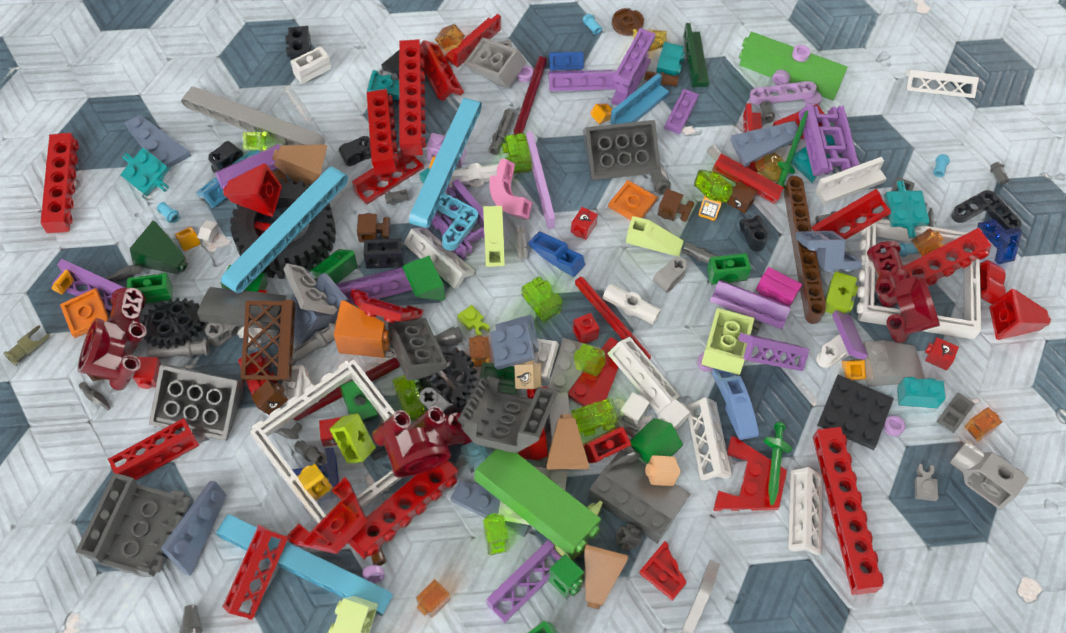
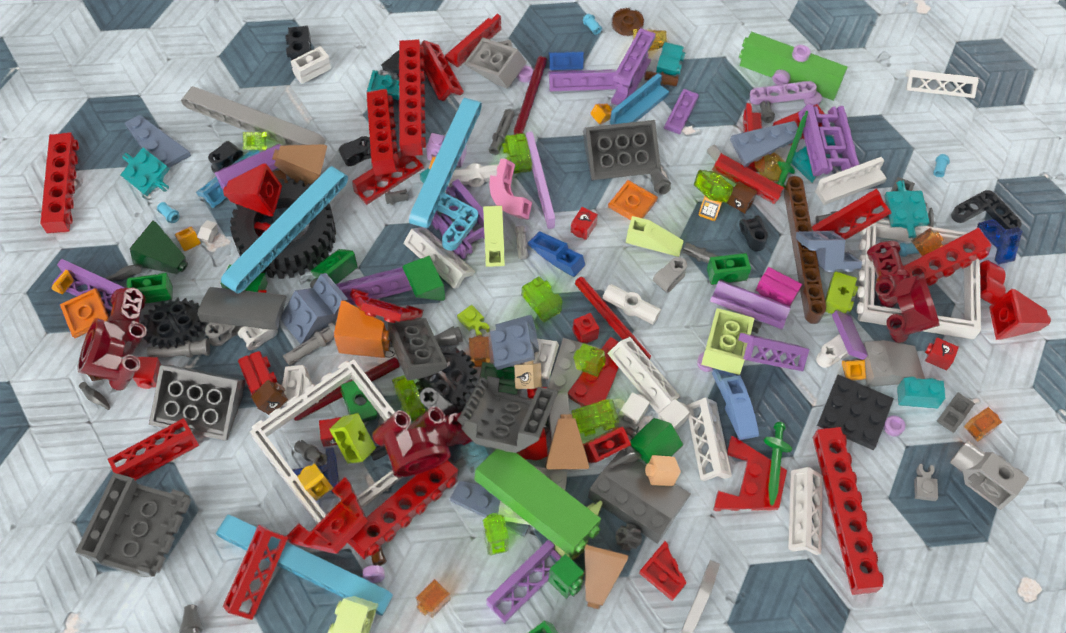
(24, 346): olive piece -> none
(193, 530): sand blue wing -> none
(285, 337): reddish brown fence -> none
(290, 433): dark grey bar -> none
(305, 291): light grey wing -> none
(369, 227): reddish brown brick -> none
(383, 253): black brick -> none
(449, 37): clear orange brick -> none
(672, 204): reddish brown brick -> none
(695, 57): dark green fence -> none
(998, 170): dark grey pin -> none

